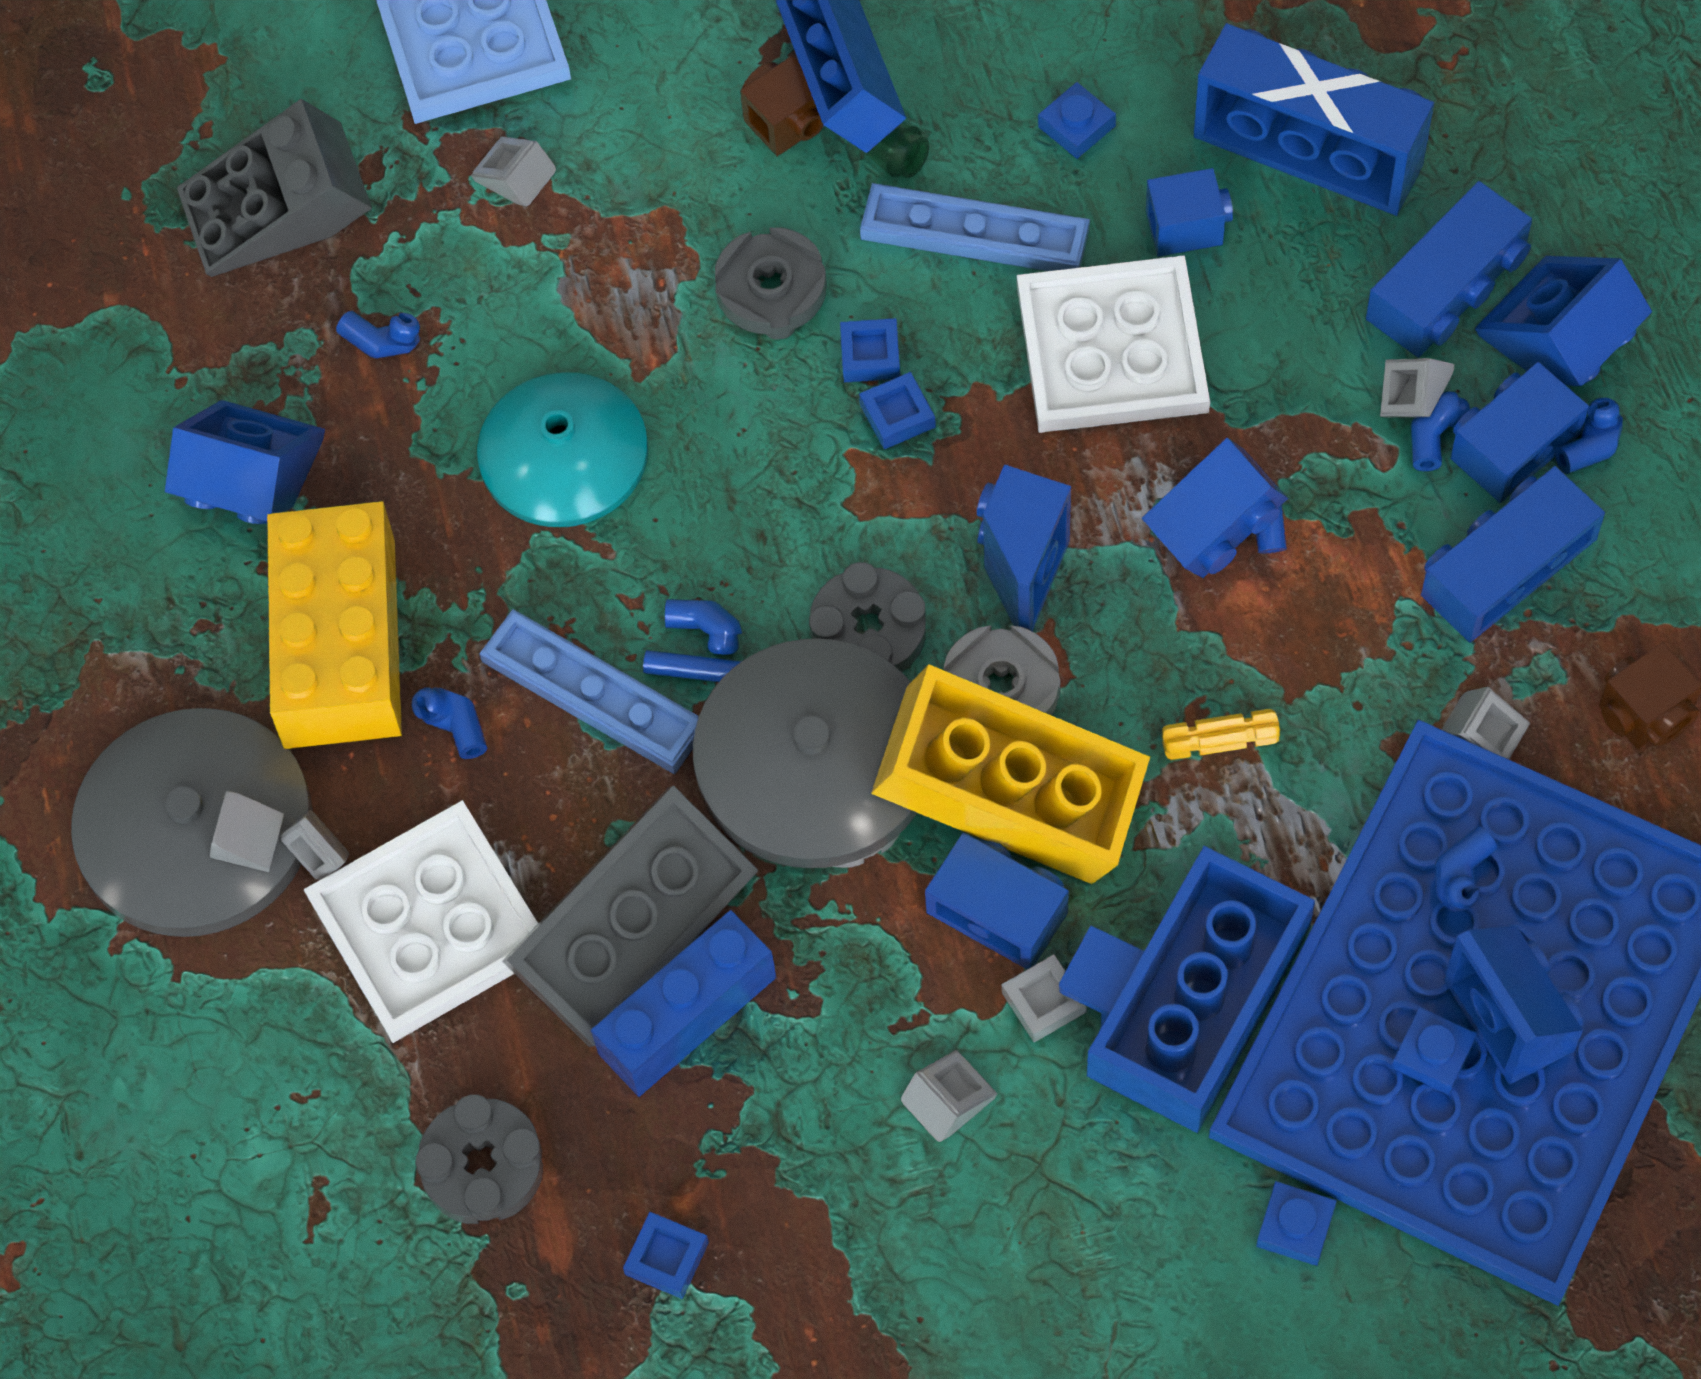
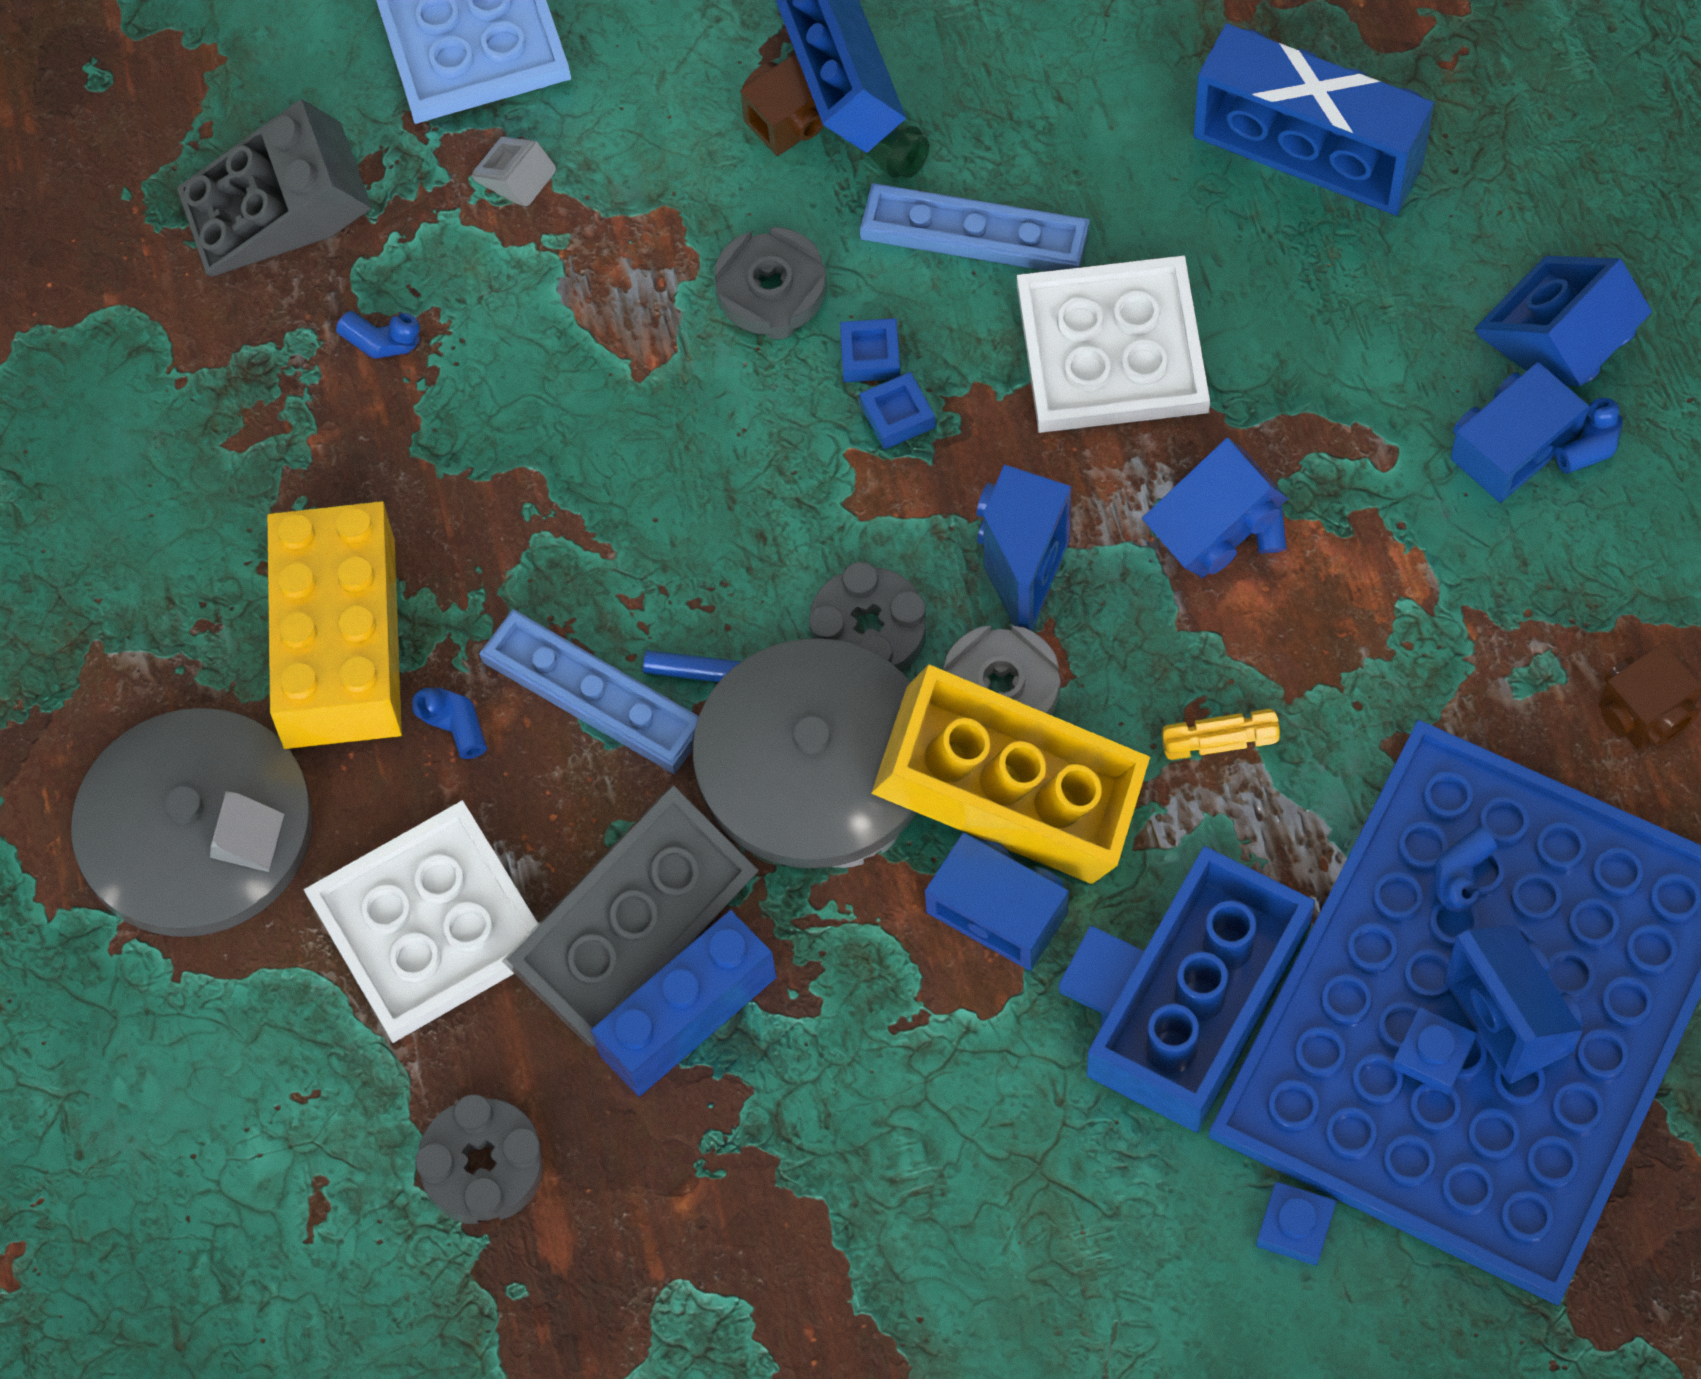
(241, 460): blue slope -> none
(314, 845): light grey slope -> none
(569, 474): teal dish -> none
(666, 1255): blue plate -> none
(710, 618): blue arm -> none
(947, 1095): light grey slope -> none
(1037, 999): light grey plate -> none
(1076, 120): blue plate -> none
(1187, 211): blue brick -> none
(1413, 386): light grey slope -> none
(1427, 430): blue arm -> none
(1450, 270): blue brick -> none
(1487, 722): light grey slope -> none
(1511, 552): blue brick -> none

